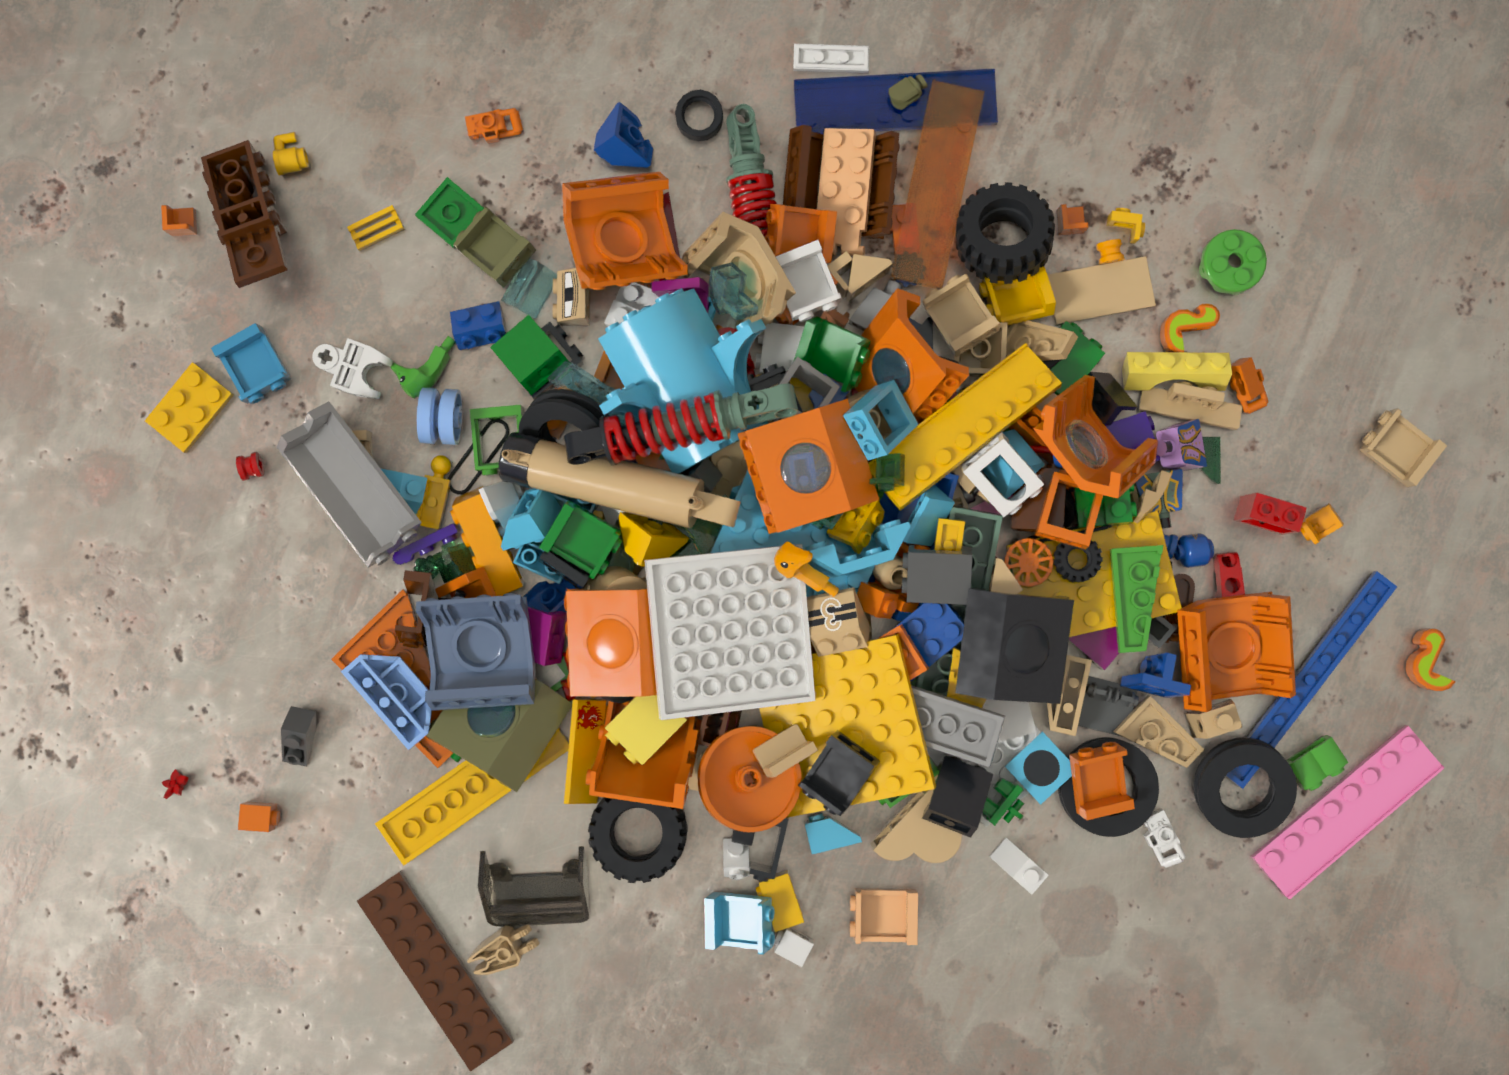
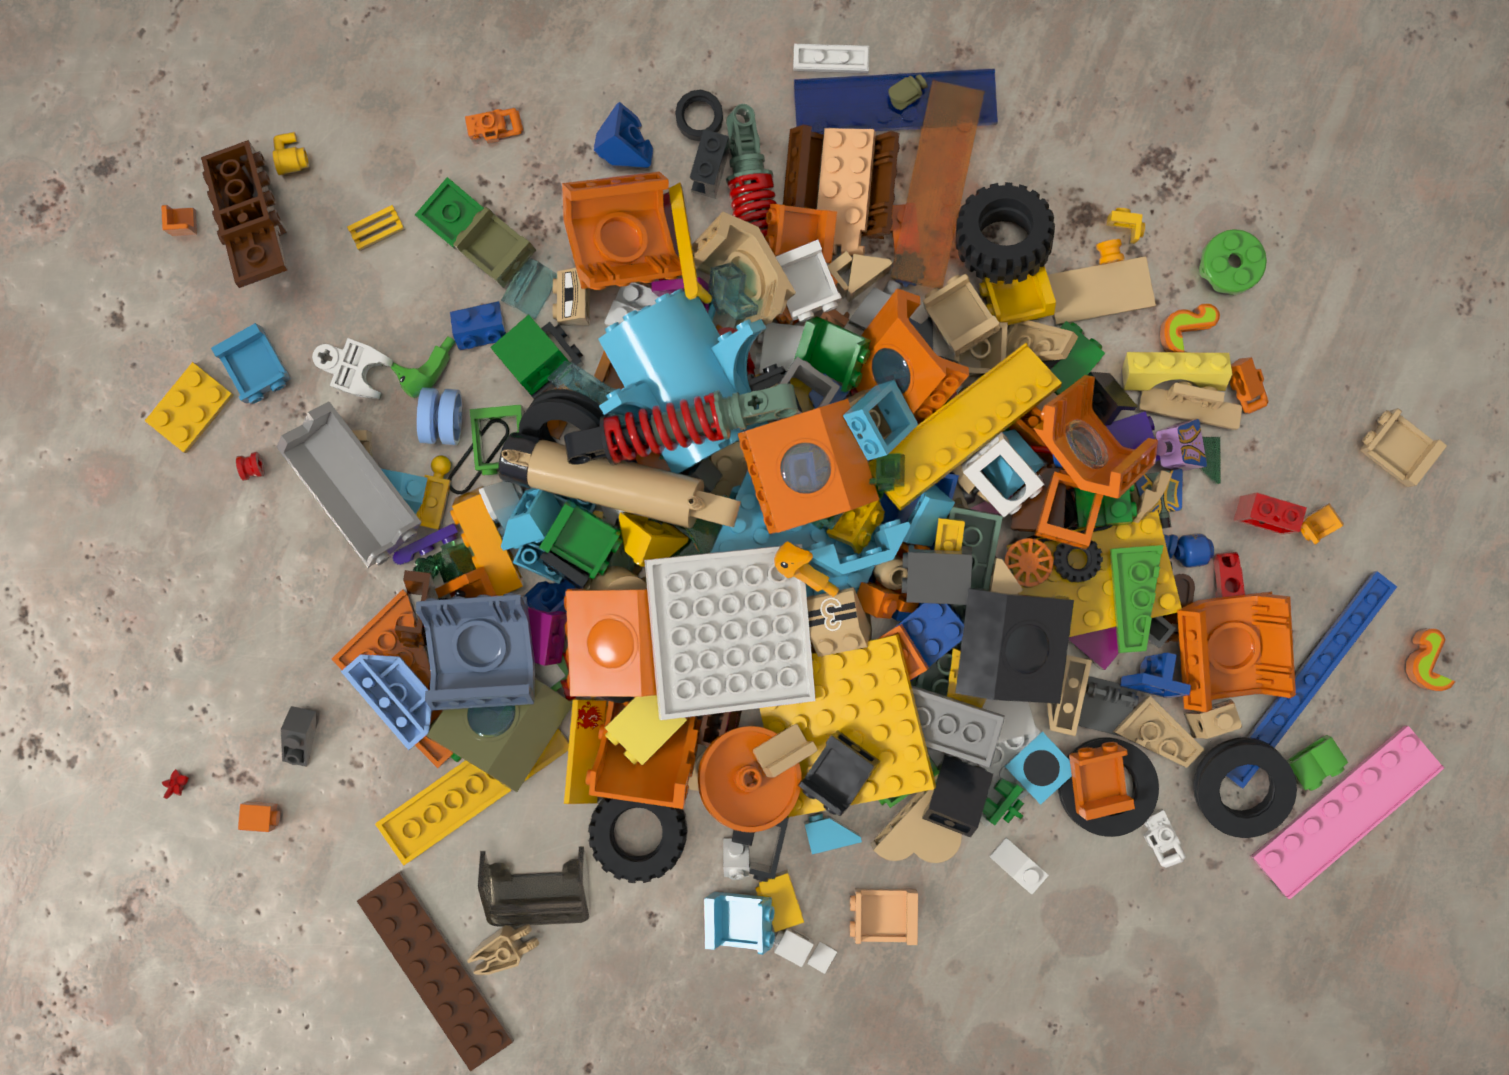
(691, 285): none -> yellow piece
(709, 163): none -> black panel
(822, 957): none -> white sticker
(1071, 220): orange panel -> none

